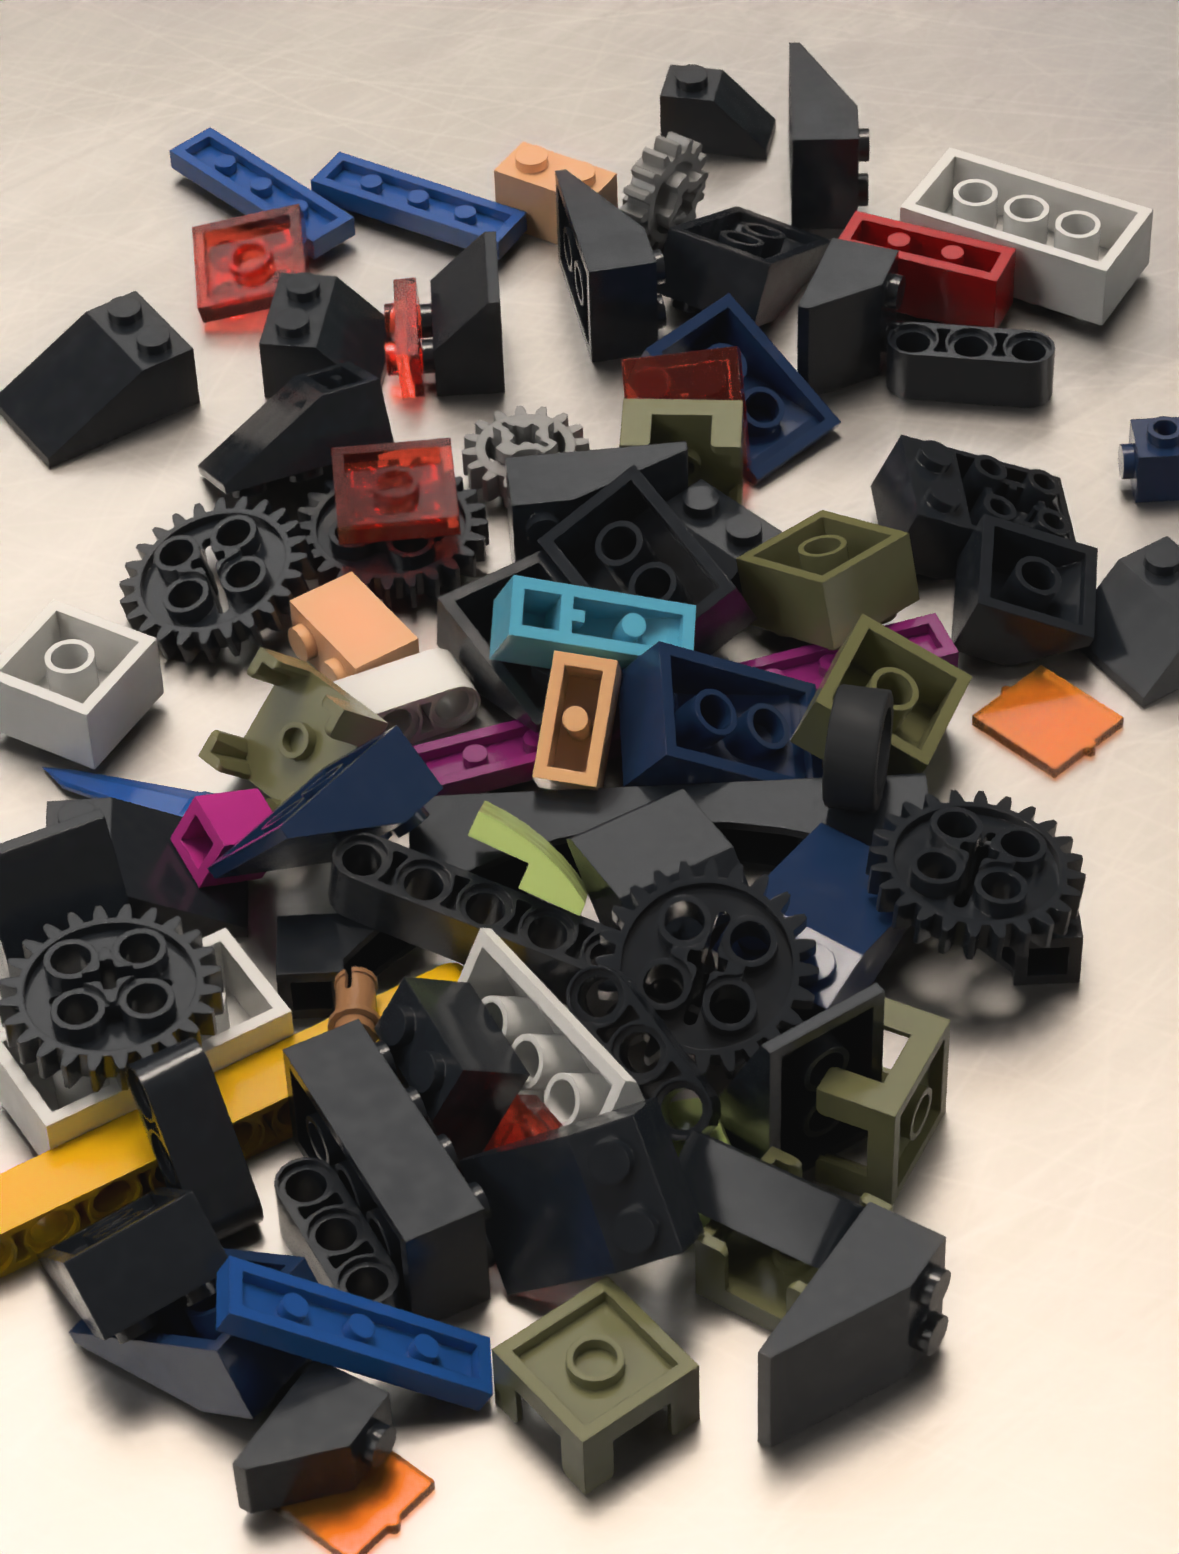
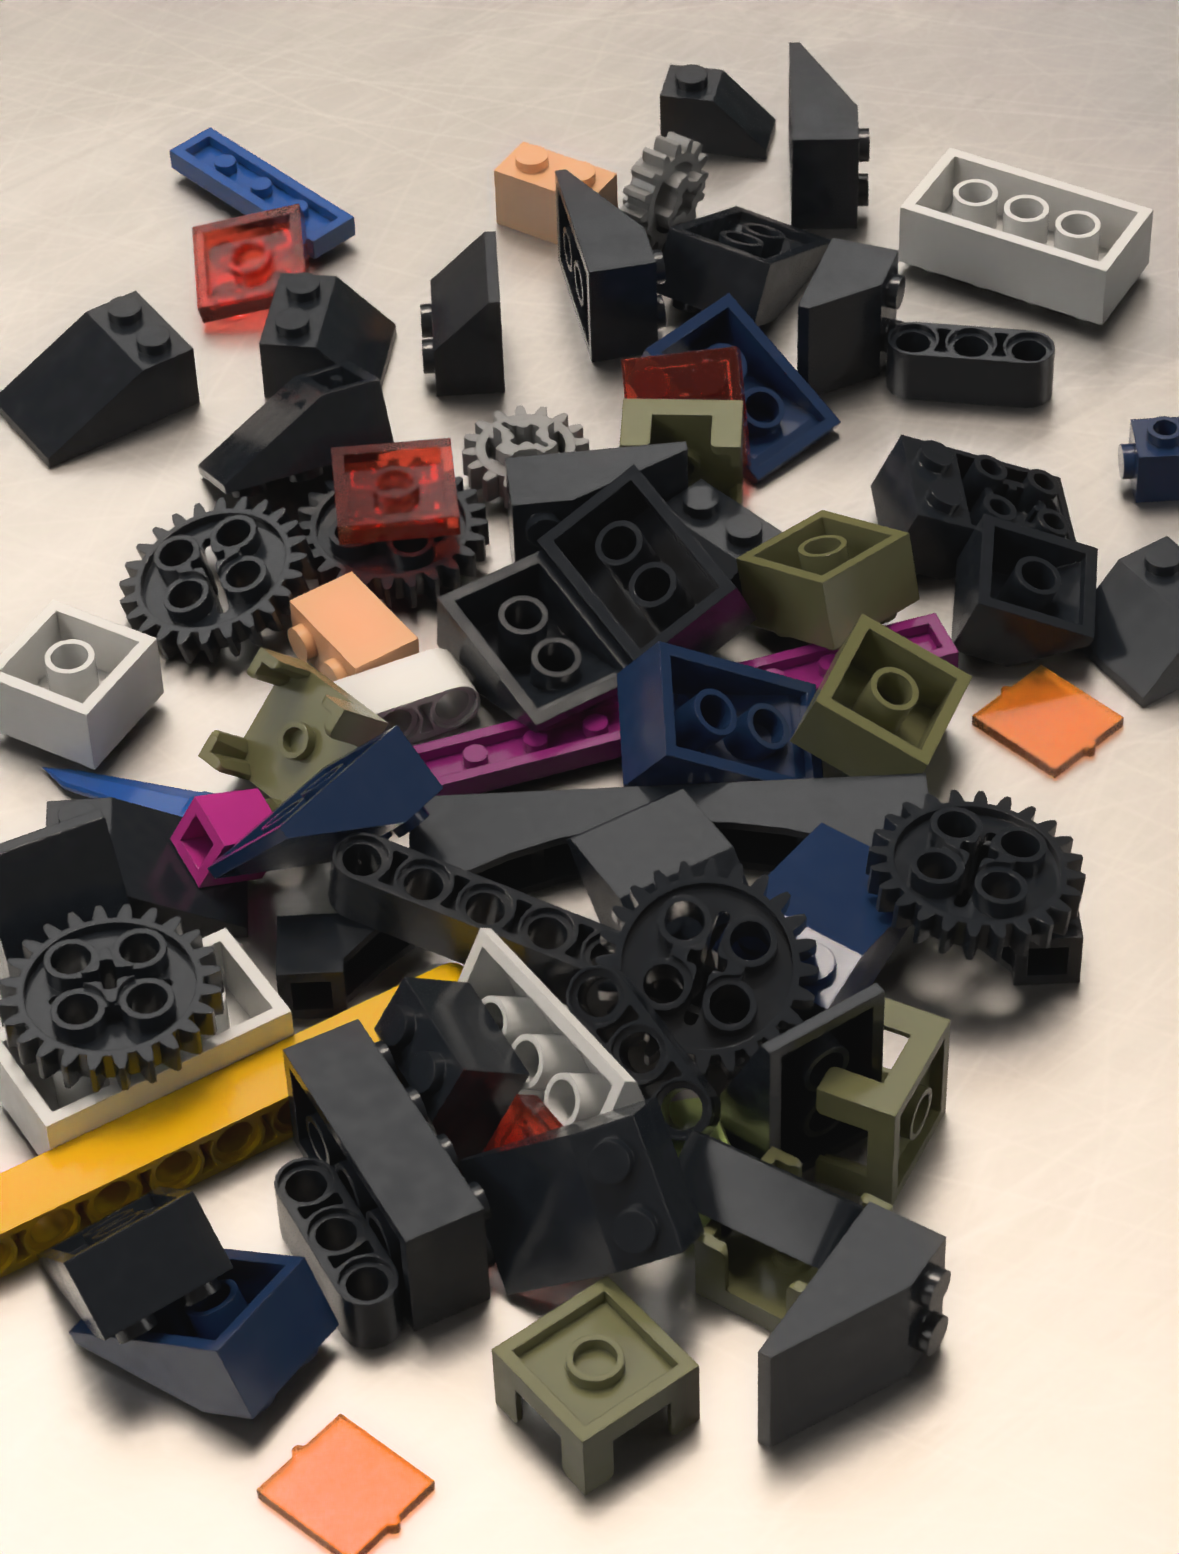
(195, 1135): black beam -> none
(315, 1441): black slope -> none
(353, 1333): blue plate -> none
(356, 1001): medium nougat pin -> none
(404, 323): clear red plate -> none
(416, 203): blue plate -> none
(545, 616): medium azure slope -> none
(547, 871): yellowish green slope -> none
(577, 722): light nougat brick -> none
(857, 748): black tyre -> none
(945, 273): red brick -> none

